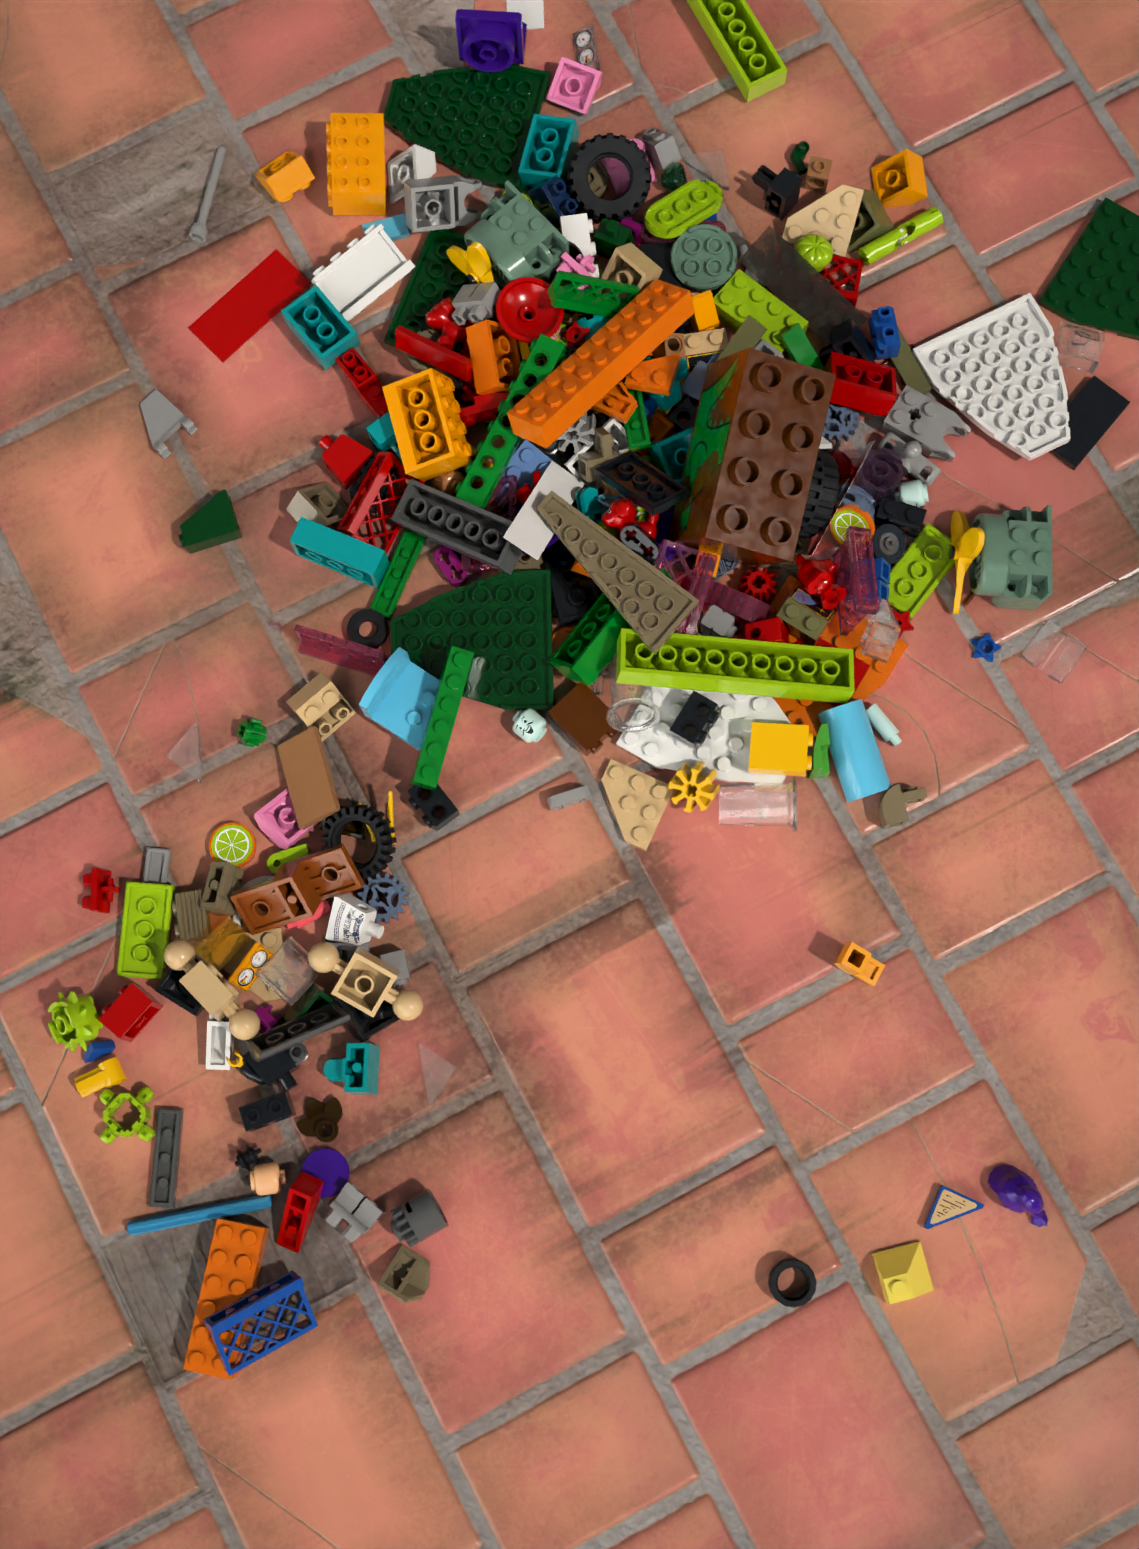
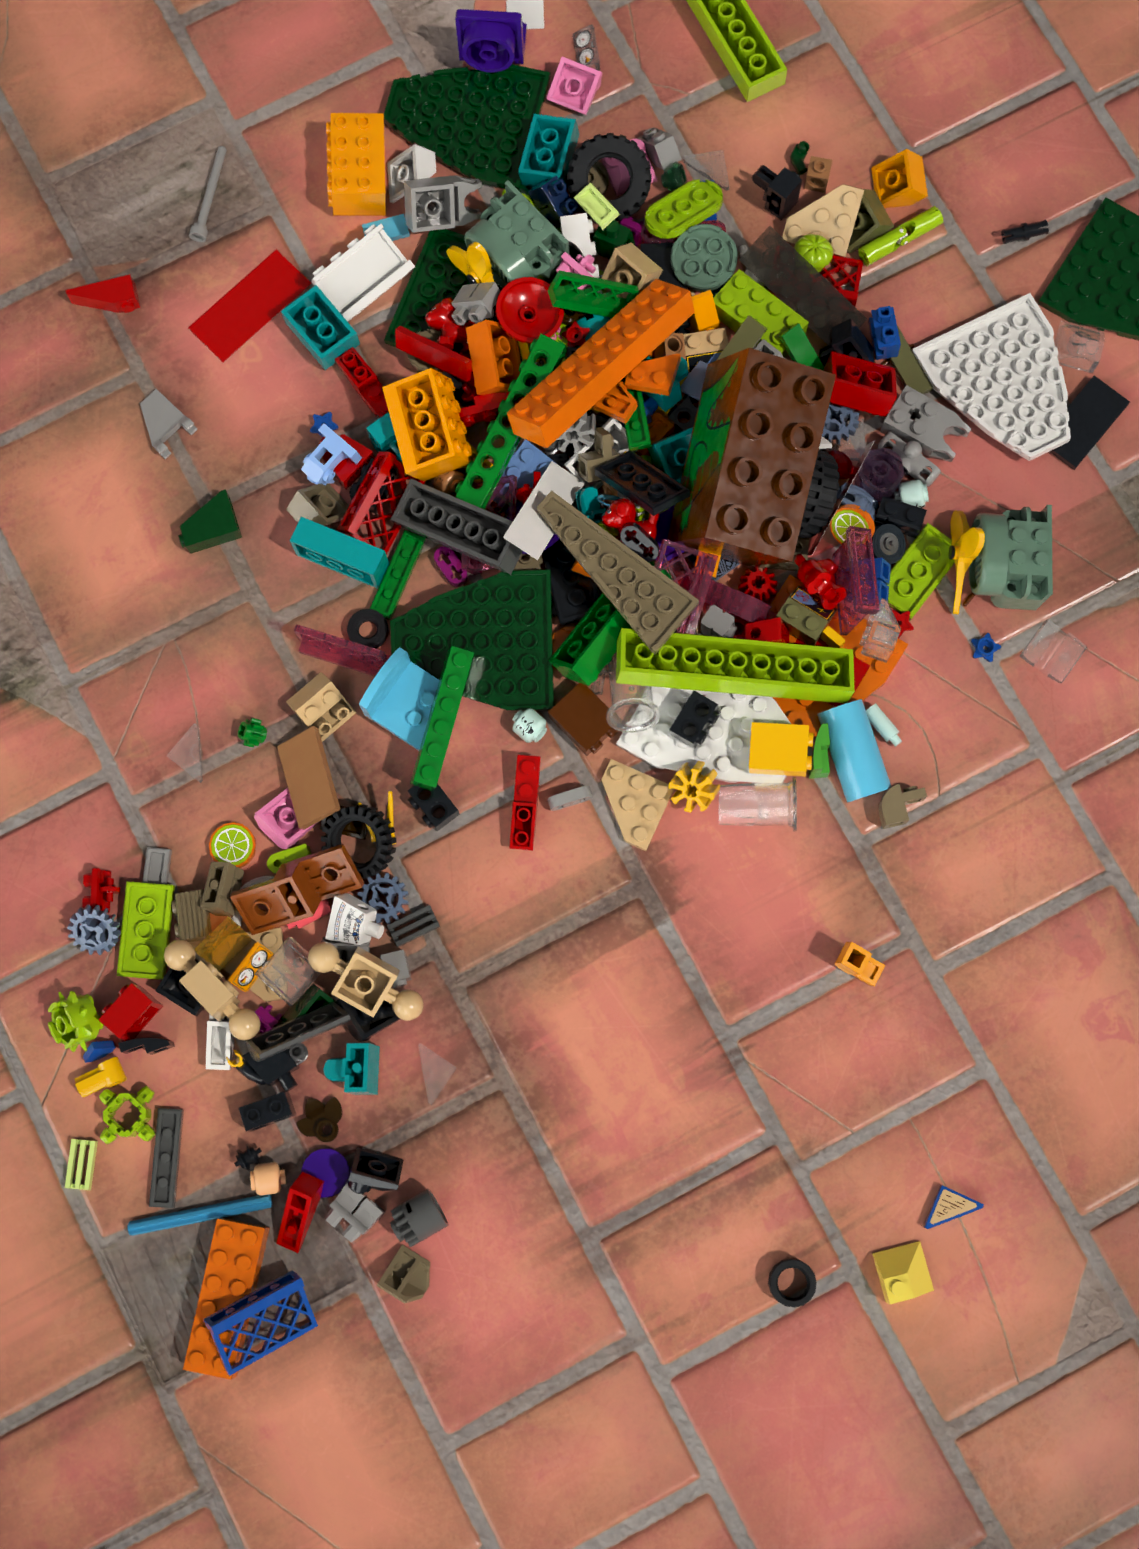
(72, 1160): none -> yellowish green tile
(94, 929): none -> sand blue gear
(110, 295): none -> red slope
(151, 1045): none -> black slope
(285, 176): light orange slope -> none
(319, 420): none -> blue plate
(340, 449): none -> light blue tile
(374, 1171): none -> black slope
(392, 926): none -> dark grey tile
(525, 802): none -> red slope
(596, 206): none -> yellowish green tile
(832, 638): none -> yellow tile
(1019, 1194): dark purple piece -> none
(1024, 231): none -> black pin

